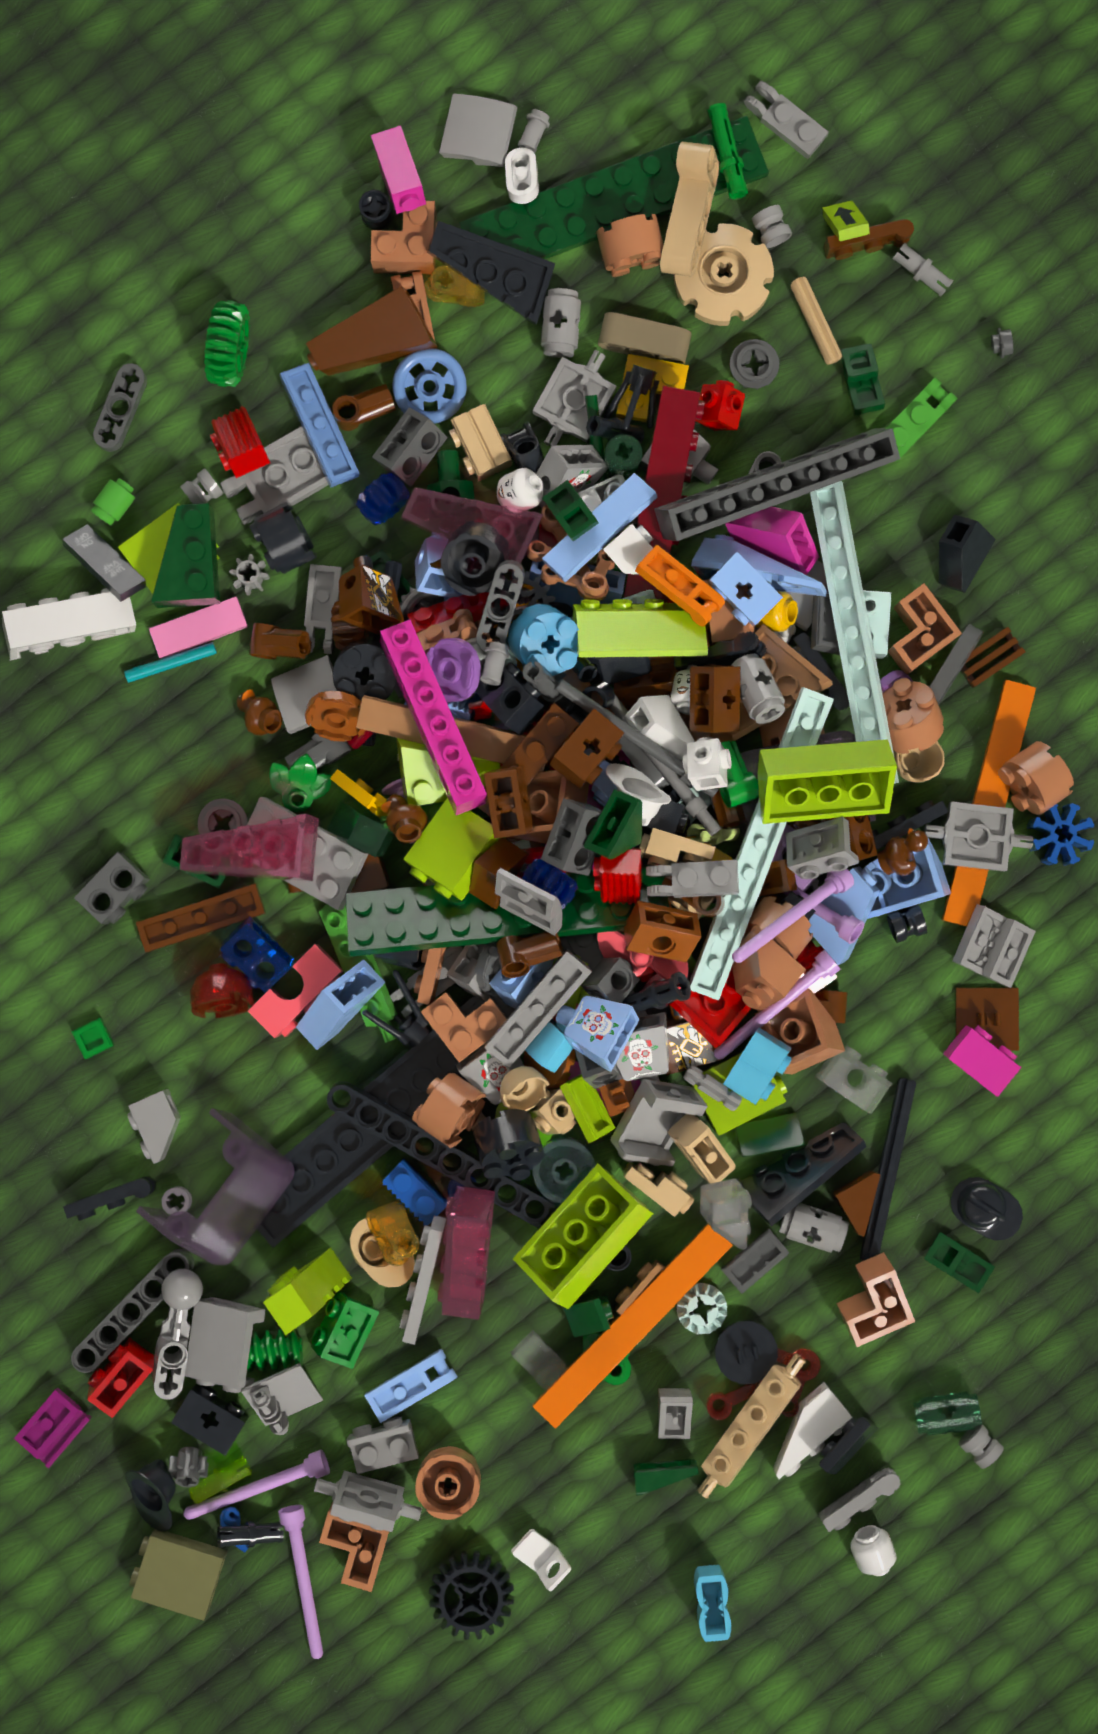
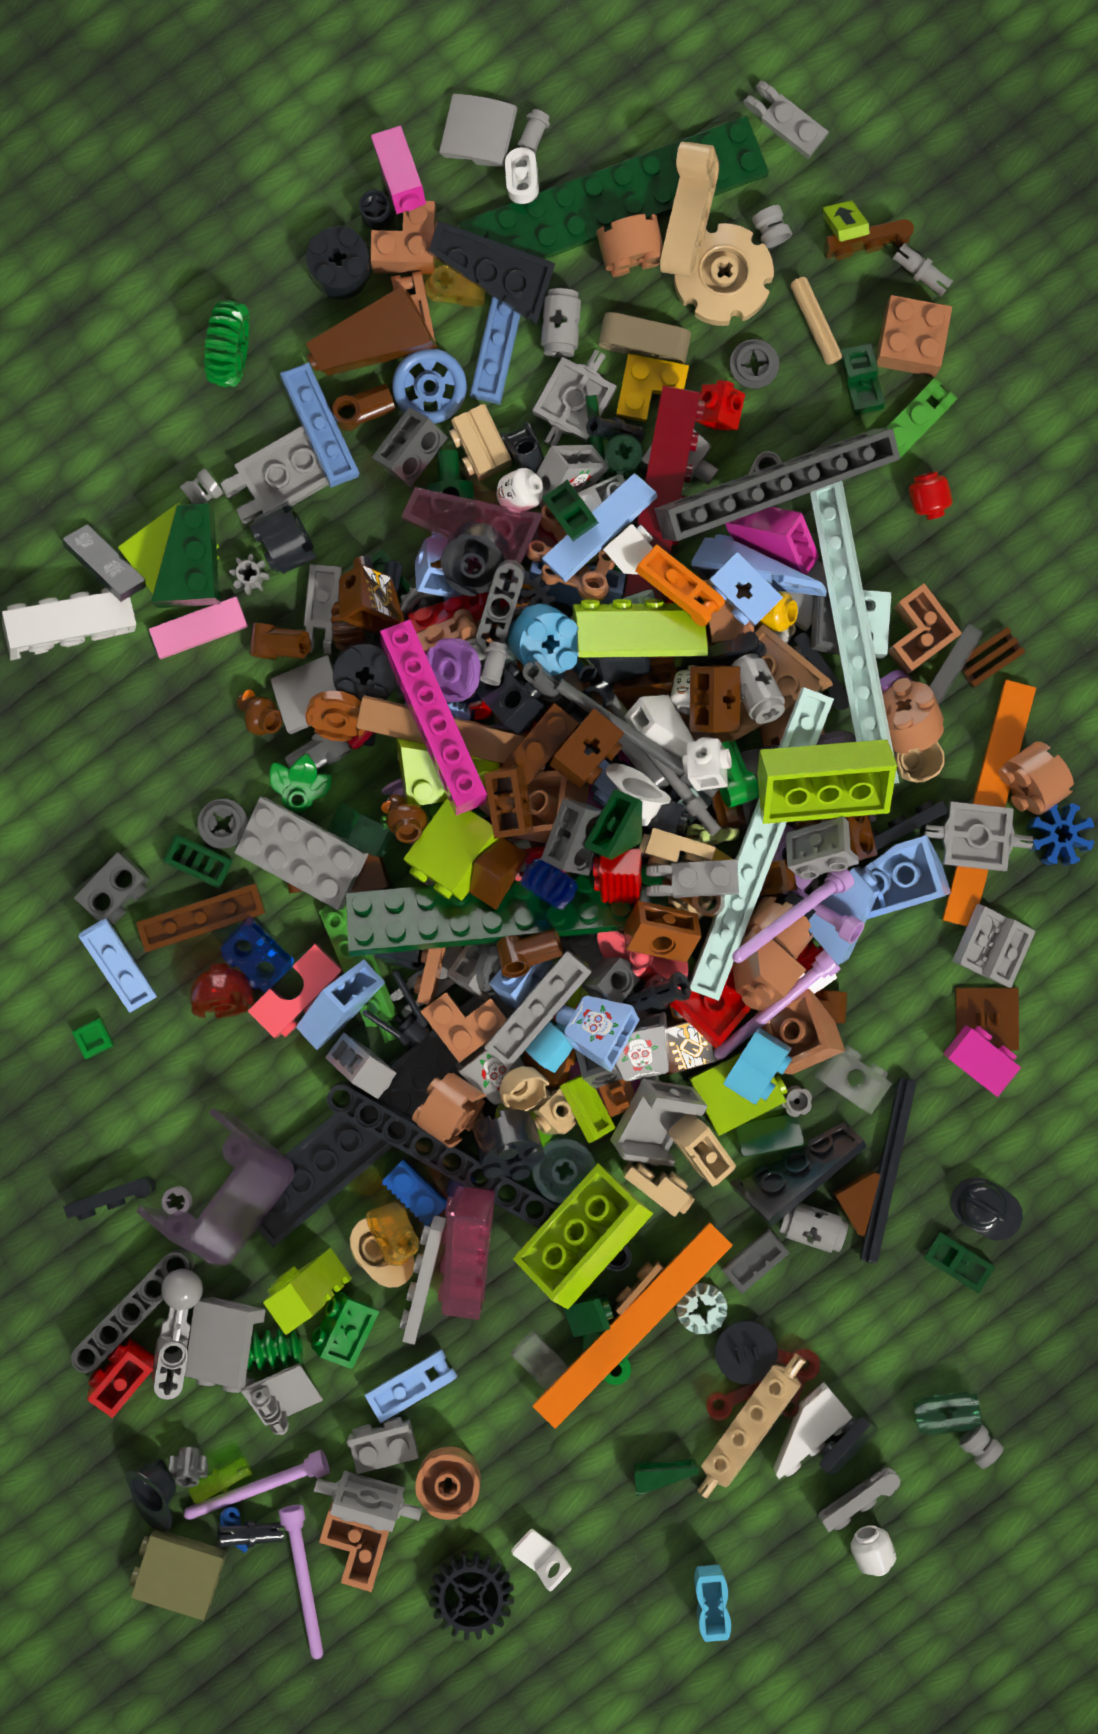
(52, 1427): magenta plate -> none
(113, 501): bright green brick -> none
(114, 395): dark grey beam -> none
(117, 965): none -> light blue tile
(157, 1122): light grey slope -> none
(170, 662): teal bar -> none
(194, 1414): black brick -> none
(239, 442): red brick -> none
(264, 850): clear pink wedge -> none
(336, 245): none -> black brick
(360, 792): yellow plate -> none
(361, 1065): none -> light grey brick
(383, 498): clear blue gear -> none
(495, 353): none -> medium blue tile
(528, 902): light grey slope -> none
(640, 382): black plant -> none
(674, 1413): light grey slope -> none
(712, 1088): light grey axle -> none
(726, 1210): clear slope -> none
(731, 163): green pin -> none
(805, 1101): none -> light grey plate
(878, 1308): nougat brick -> none
(899, 855): reddish brown animal -> none
(907, 923): black wheel -> none
(913, 336): none -> nougat brick
(930, 495): none -> red head
(962, 552): black slope -> none
(1002, 342): dark grey plate -> none

